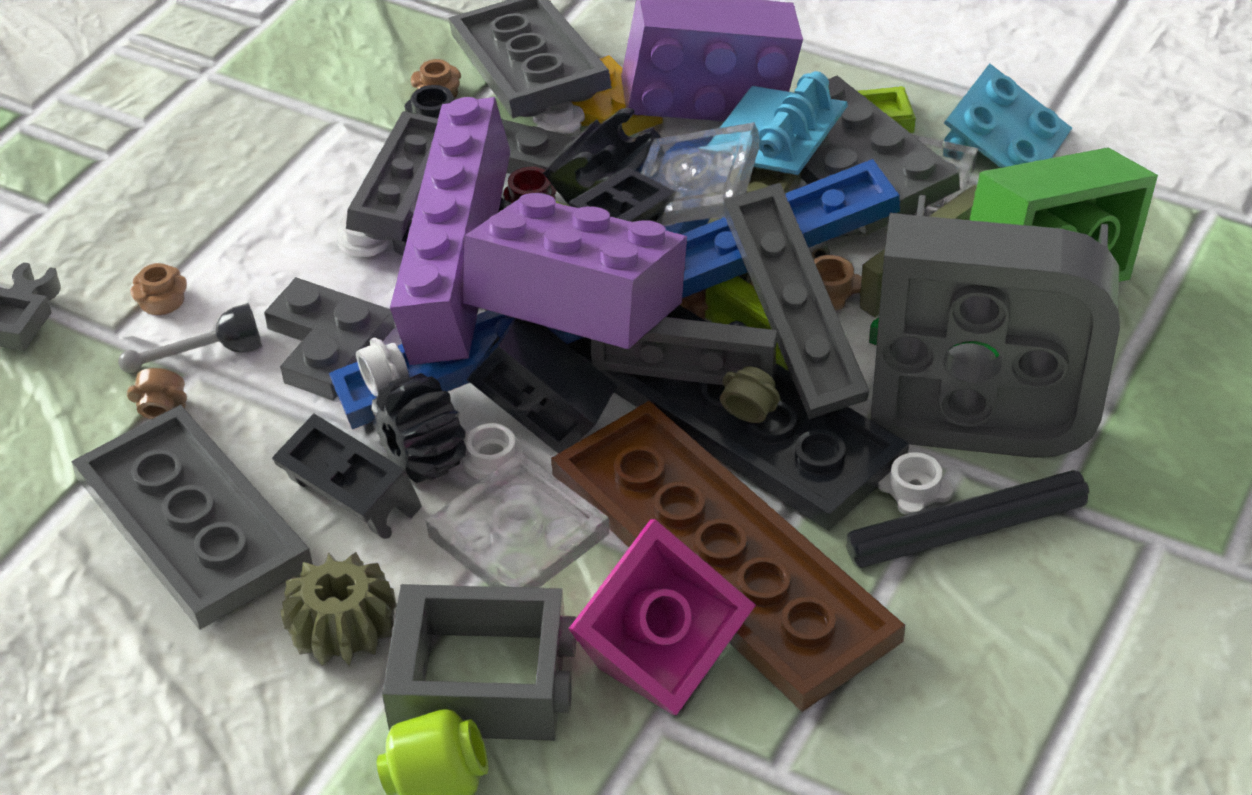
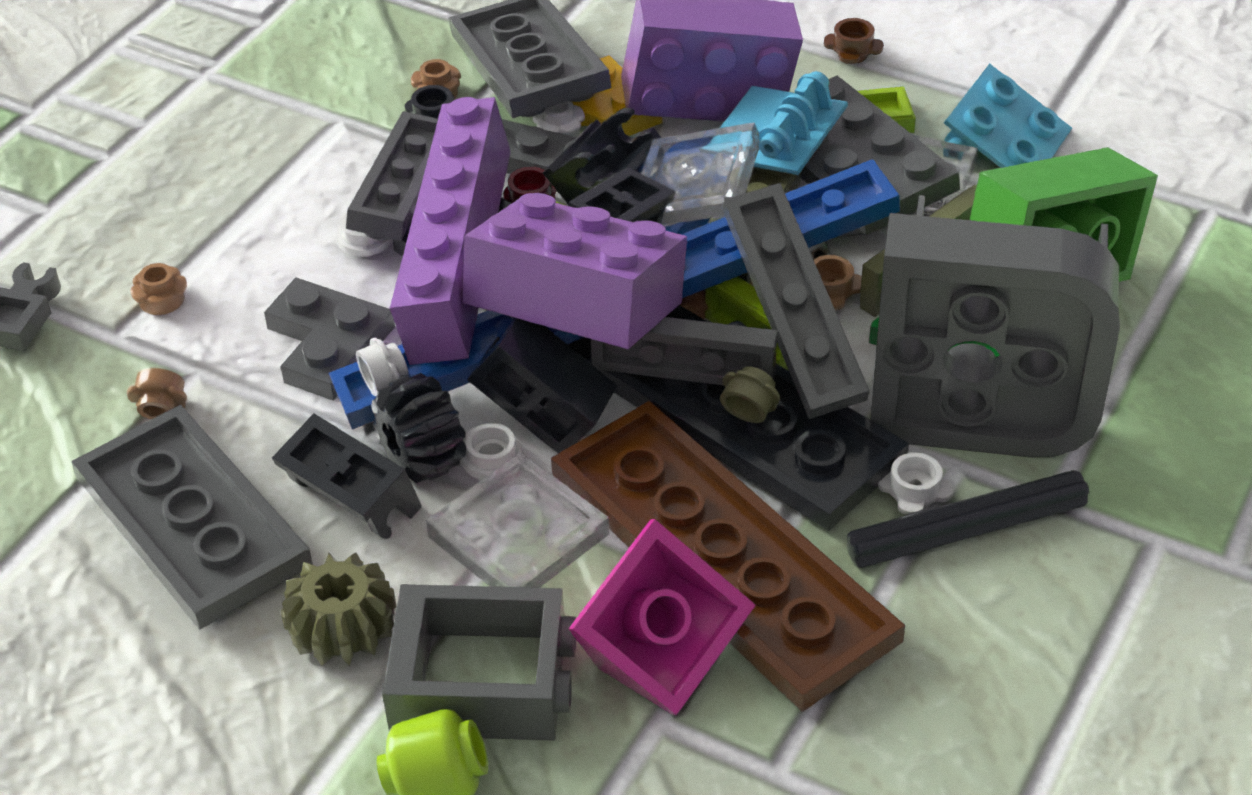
(234, 330): hinge -> none
(853, 40): none -> reddish brown plate

